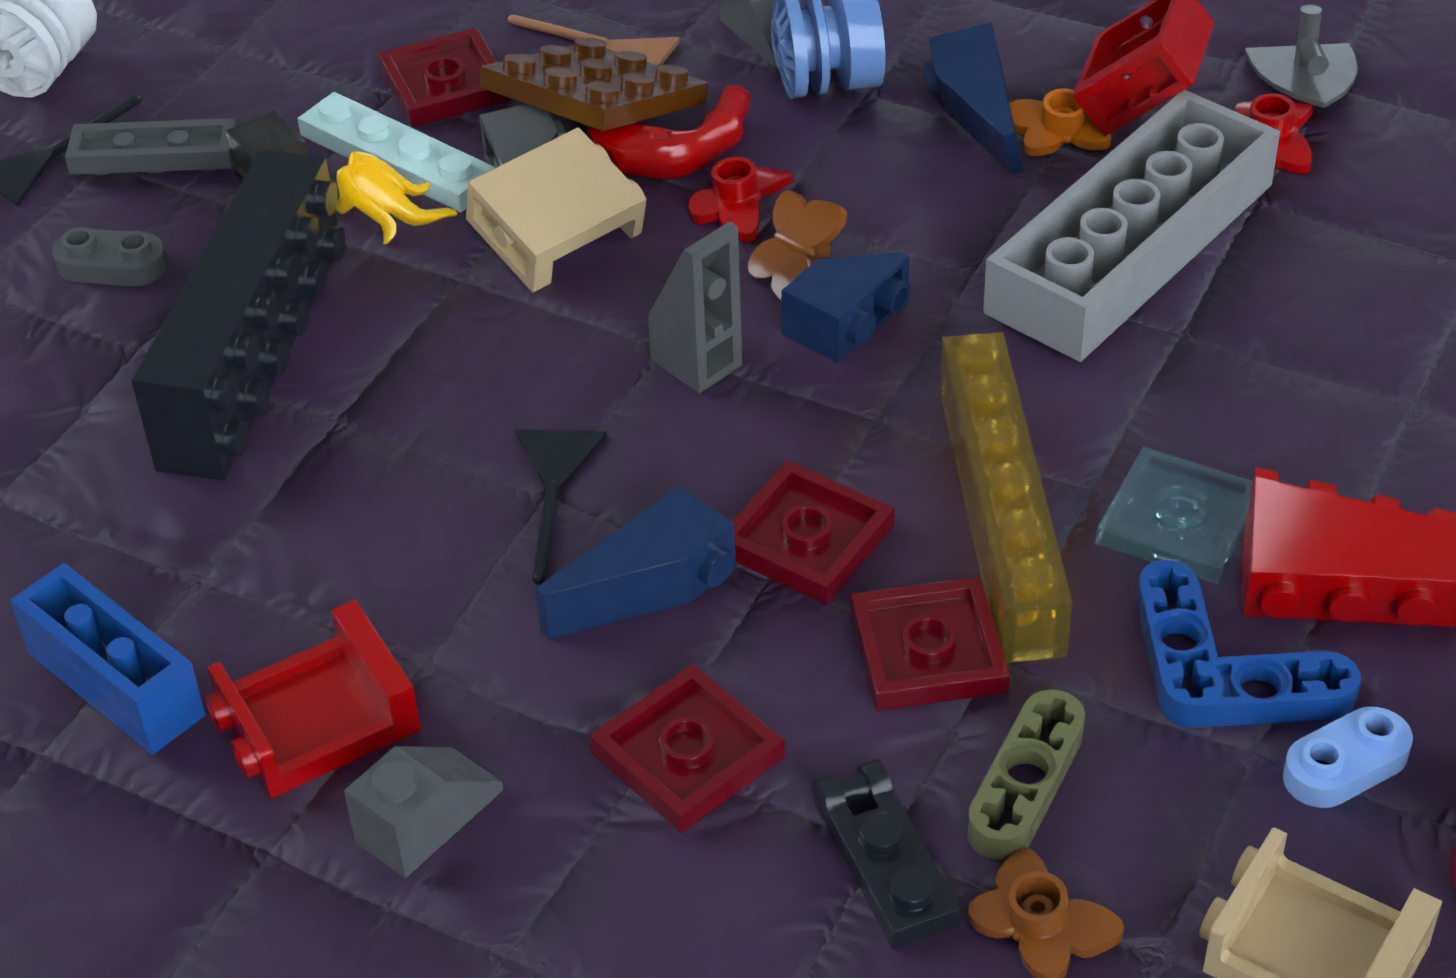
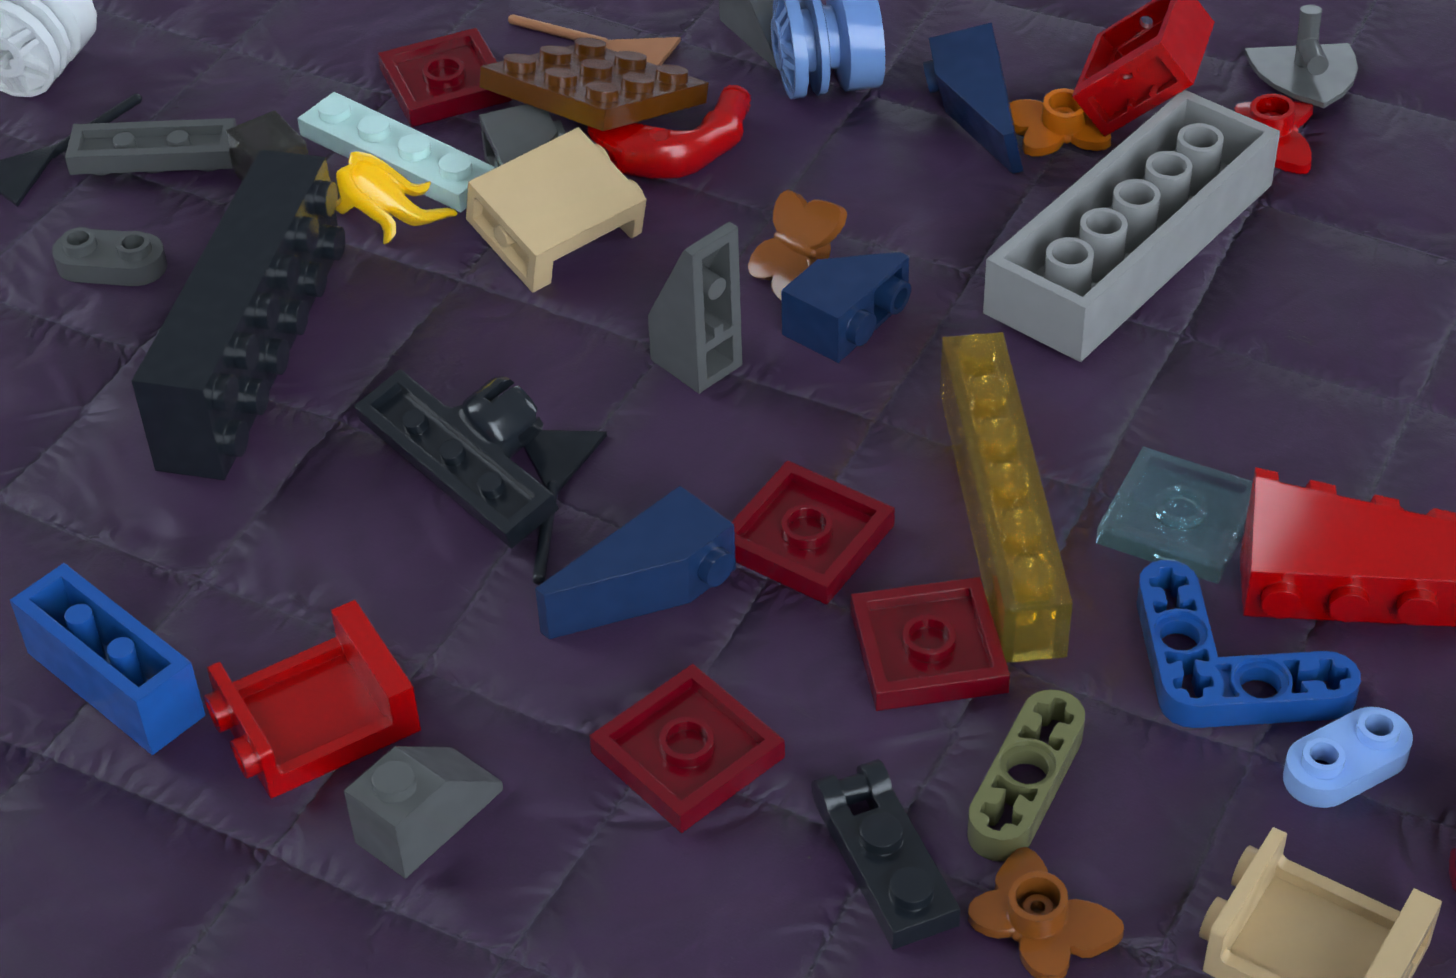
(467, 448): none -> black plate
(736, 195): red animal -> none

